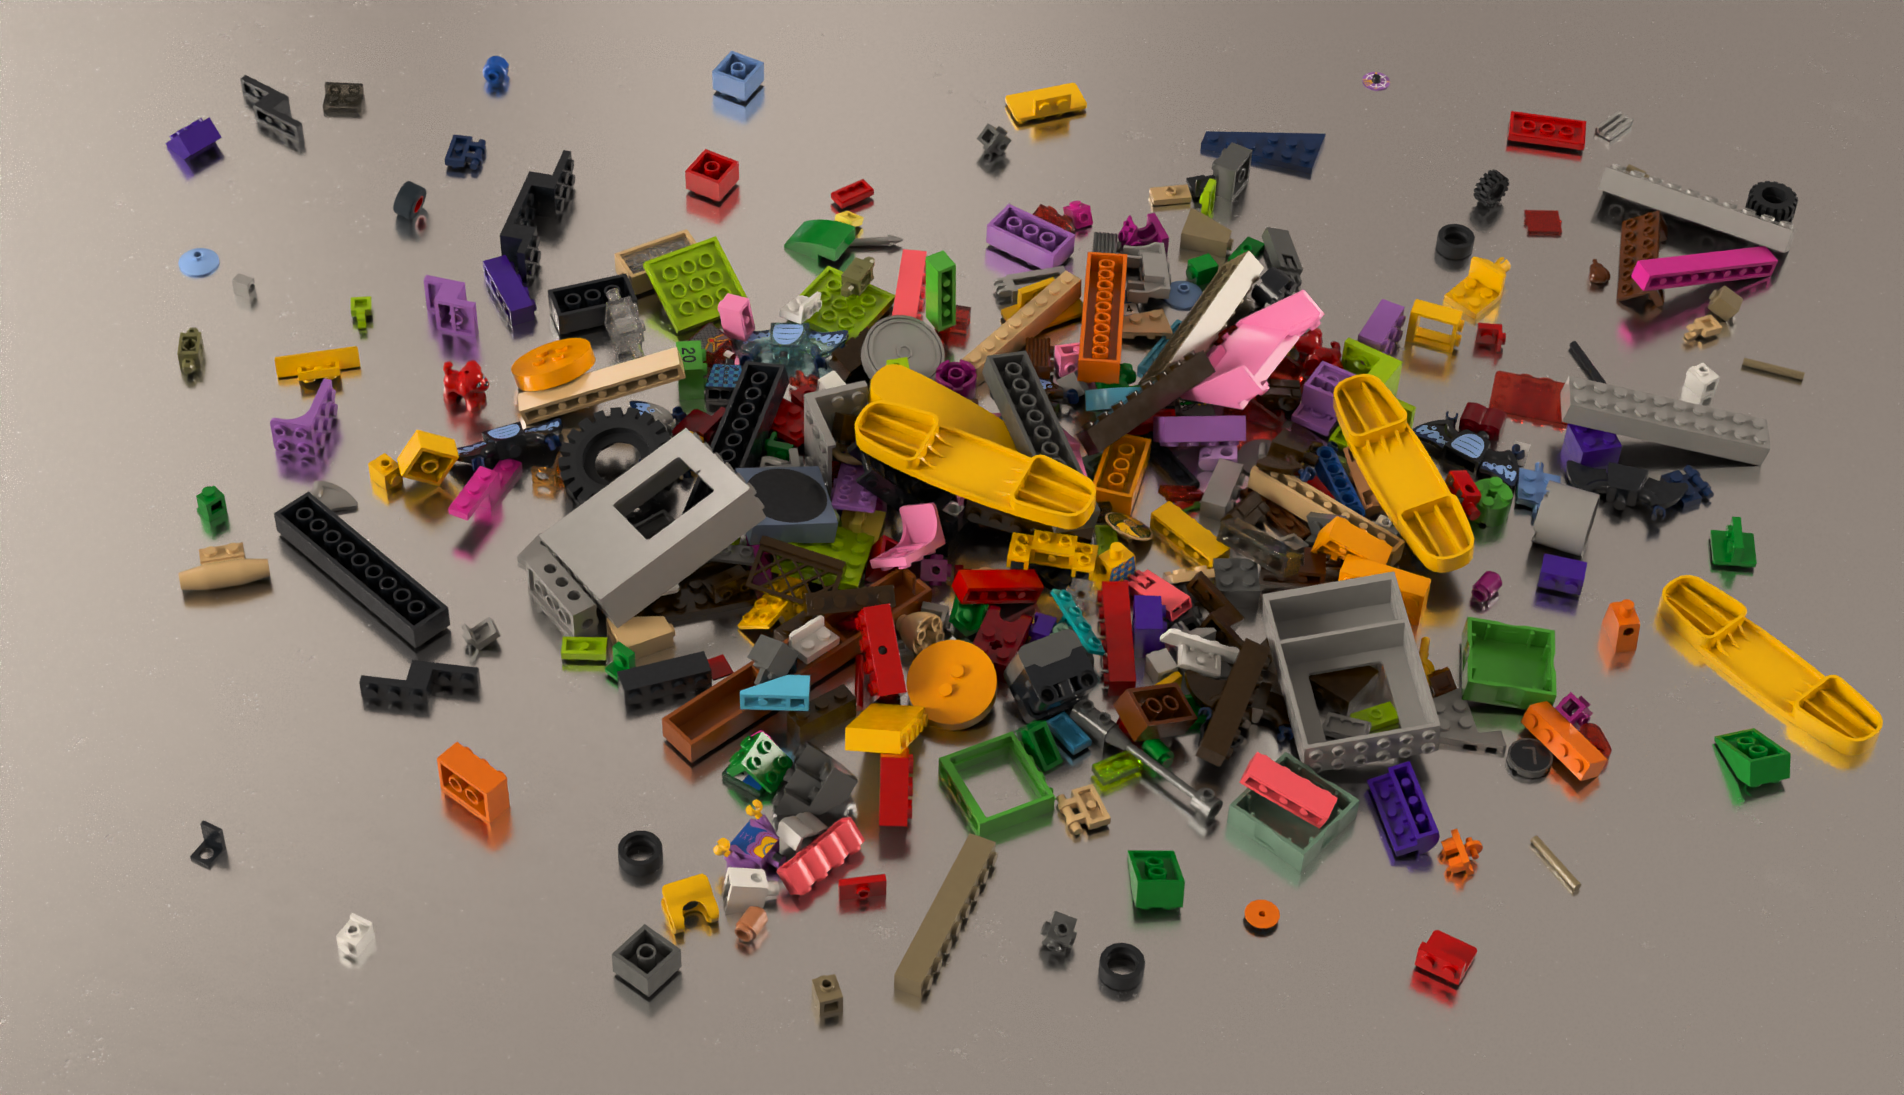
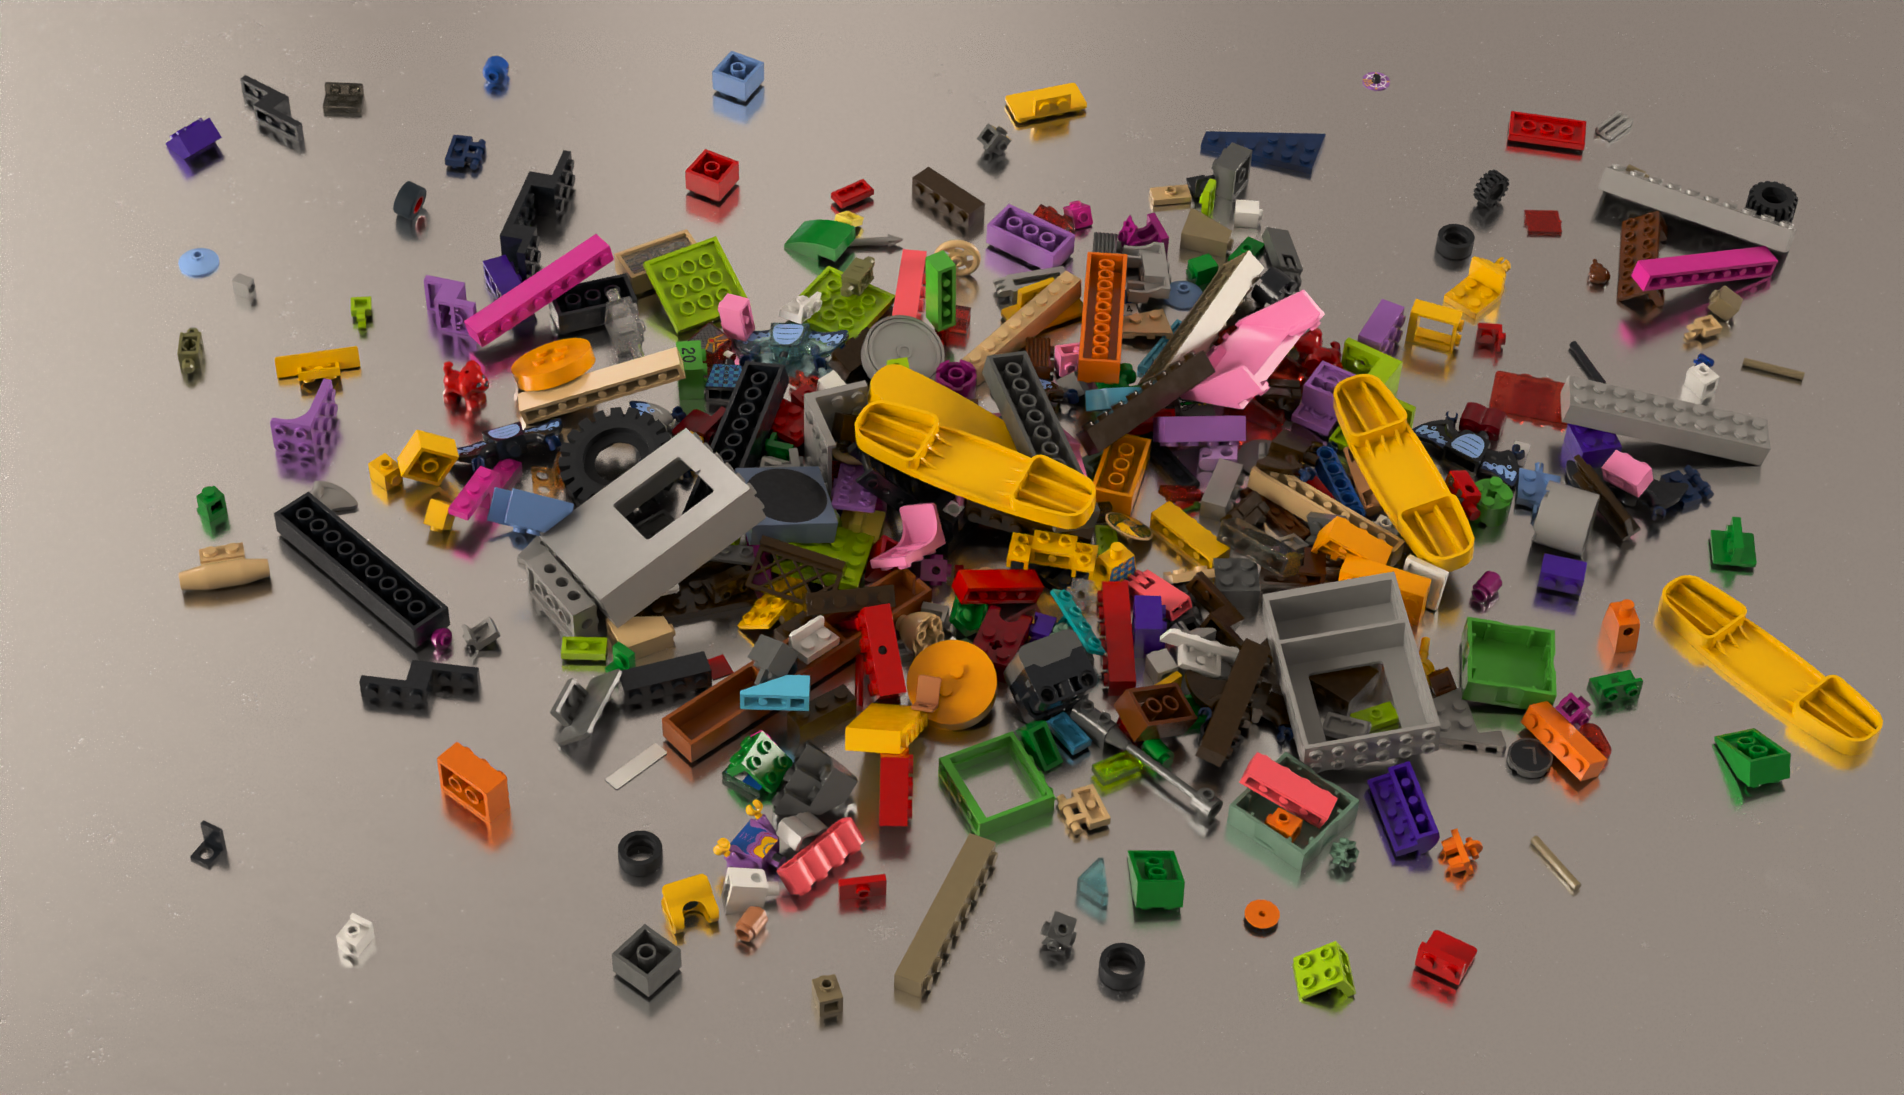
(438, 515): none -> yellow brick
(441, 638): none -> magenta plate
(527, 511): none -> medium blue windscreen
(539, 290): none -> dark pink brick
(581, 708): none -> dark grey bracket
(636, 766): none -> white sticker
(927, 693): none -> nougat bracket
(948, 197): none -> dark brown brick
(959, 256): none -> tan plate
(1093, 884): none -> clear light blue slope
(1247, 213): none -> white brick
(1284, 823): none -> orange brick
(1323, 970): none -> lime bracket
(1344, 852): none -> sand green gear
(1425, 569): none -> white plate
(1608, 504): none -> dark brown fence
(1615, 686): none -> green bracket
(1627, 473): none -> bright pink brick
(1702, 358): none -> clear blue plate

